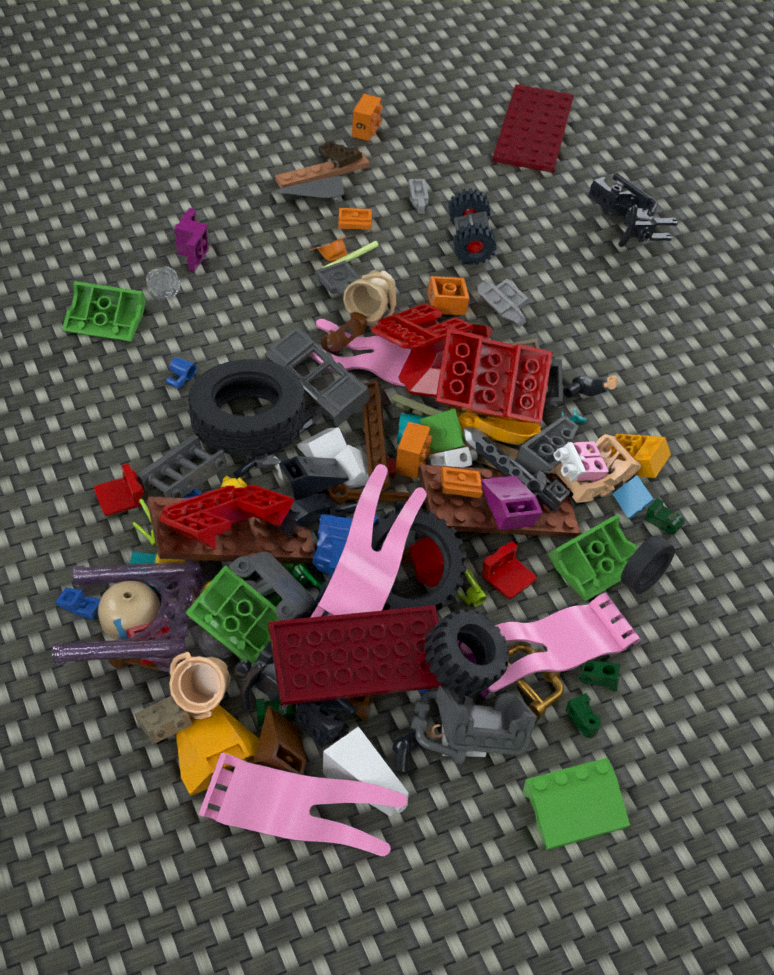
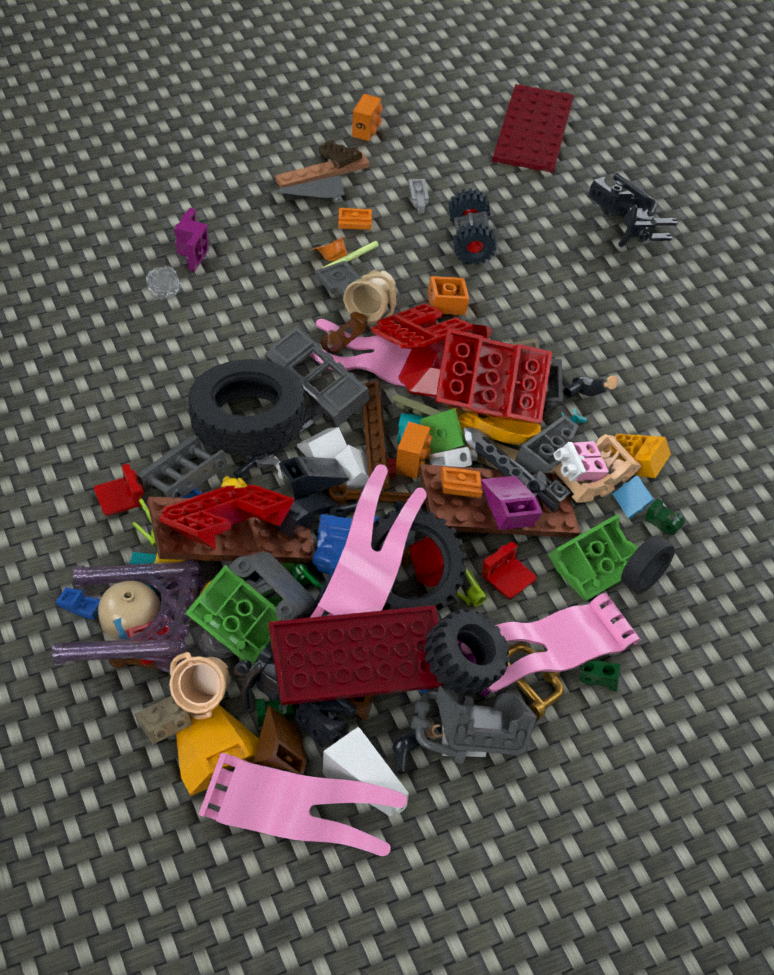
(104, 311): bright green piece -> none
(182, 368): blue piece -> none
(504, 299): light grey plate -> none
(577, 803): bright green piece -> none
(583, 716): dark green leg -> none

